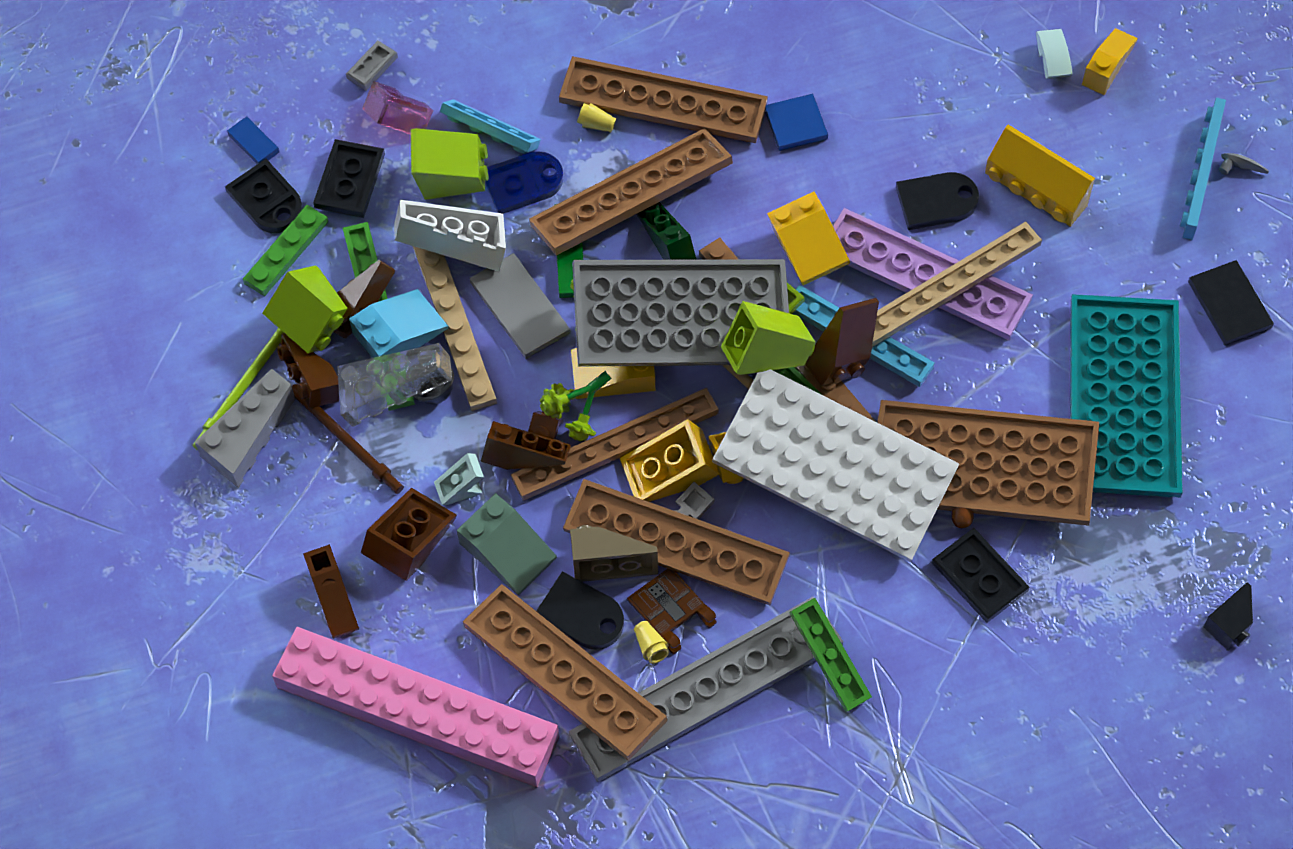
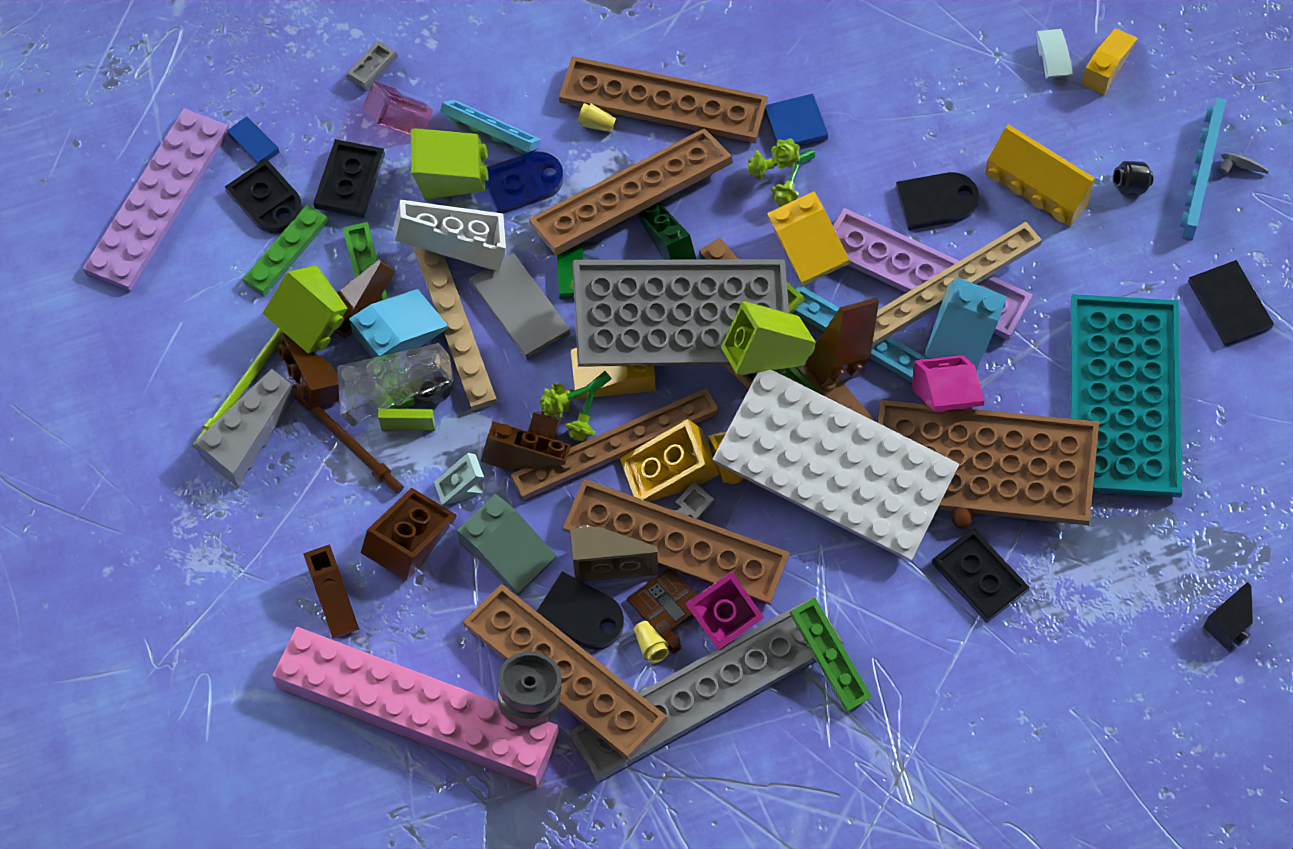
(156, 200): none -> lavender plate
(406, 419): none -> lime tile
(529, 688): none -> dark grey wheel
(724, 610): none -> dark pink slope
(784, 155): none -> lime plant
(947, 383): none -> dark pink slope
(965, 321): none -> medium azure slope
(1132, 177): none -> black head

